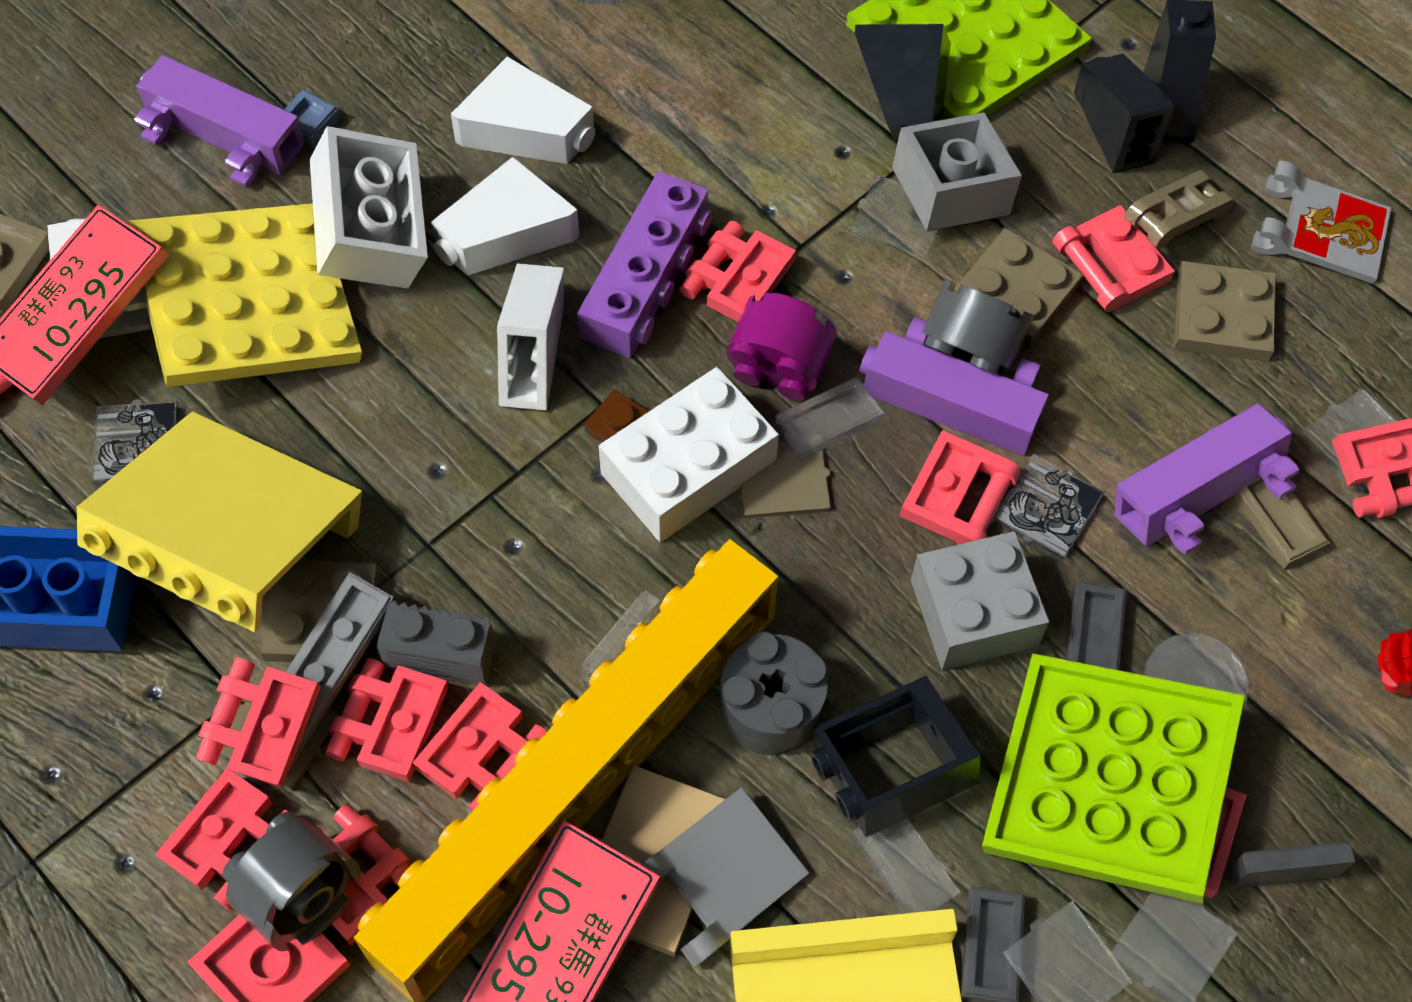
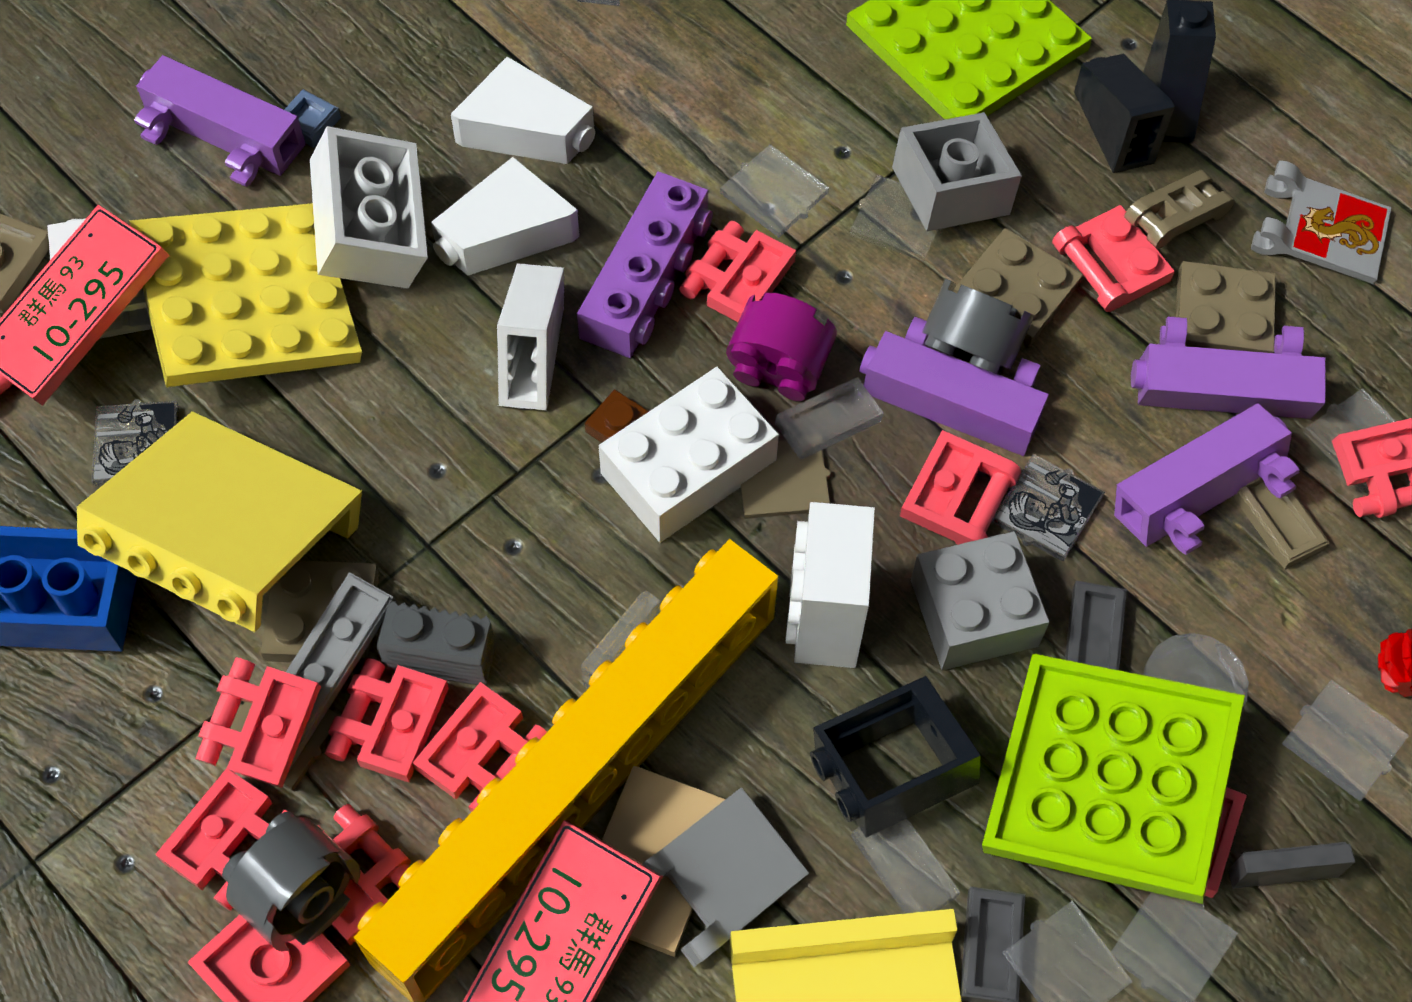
(773, 665): dark grey brick -> none
(774, 190): none -> clear piece
(830, 584): none -> white brick
(906, 70): black slope -> none
(1230, 379): none -> medium lavender brick
(1345, 740): none -> clear piece

